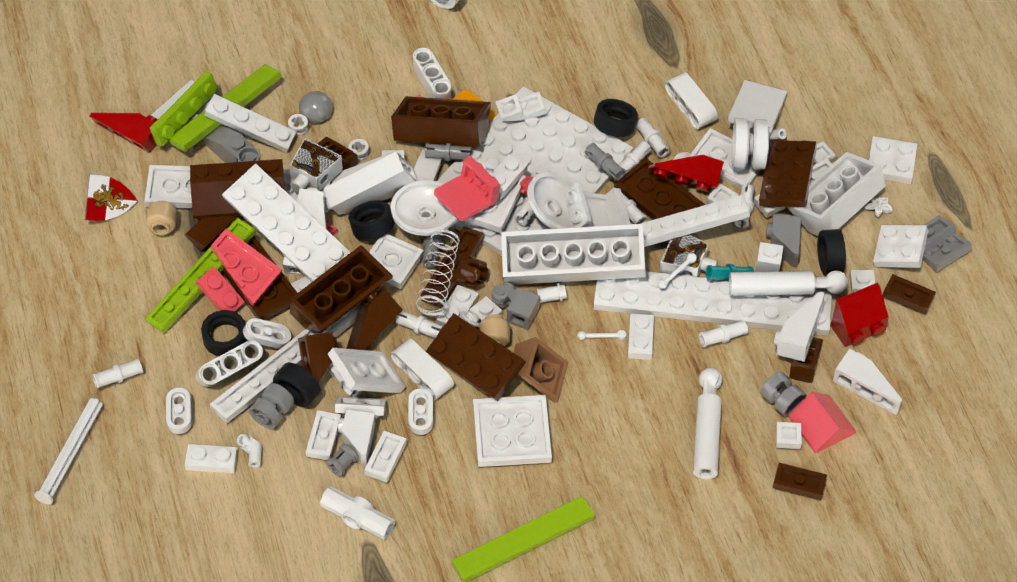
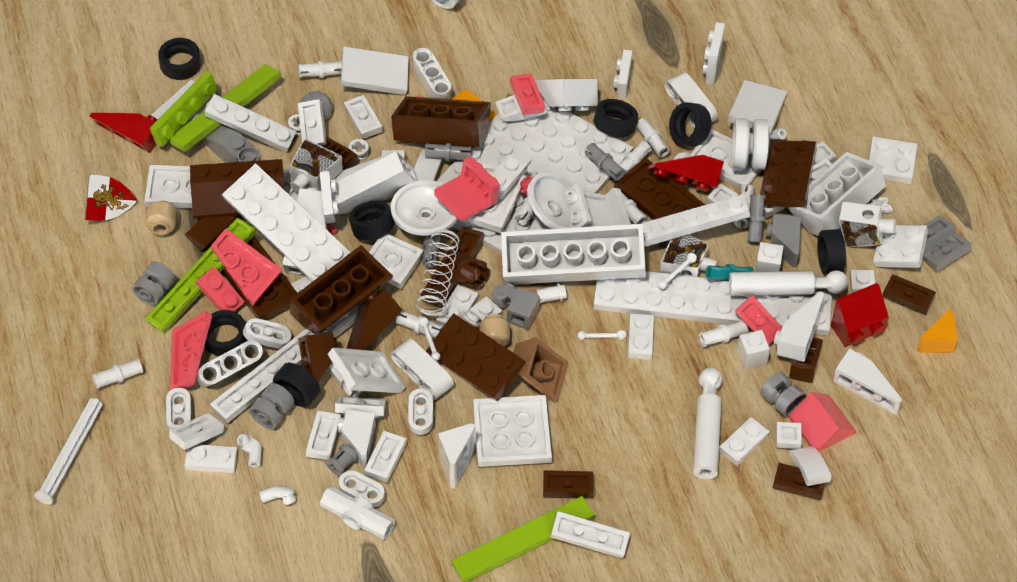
(153, 284): none -> light grey wheel
(181, 71): none -> black tyre
(187, 350): none -> coral wing
(196, 431): none -> white plate
(275, 492): none -> white arm
(312, 121): none -> white plate
(319, 69): none -> white pin
(330, 206): none -> white plate
(363, 117): none -> white plate
(363, 487): none -> white plate
(374, 70): none -> white tile
(423, 322): none -> white hinge
(456, 451): none -> white slope
(527, 94): none -> coral plate
(568, 484): none -> reddish brown plate
(569, 93): none -> white slope
(590, 534): none -> white plate
(622, 79): none -> white plate
(702, 124): none -> black tyre
(713, 53): none -> white plate
(744, 441): none -> white plate
(753, 349): none -> white brick
(756, 218): none -> light grey pin
(758, 318): none -> coral plate
(811, 465): none -> white slope
(864, 224): none -> white torso
(940, 336): none -> light orange slope

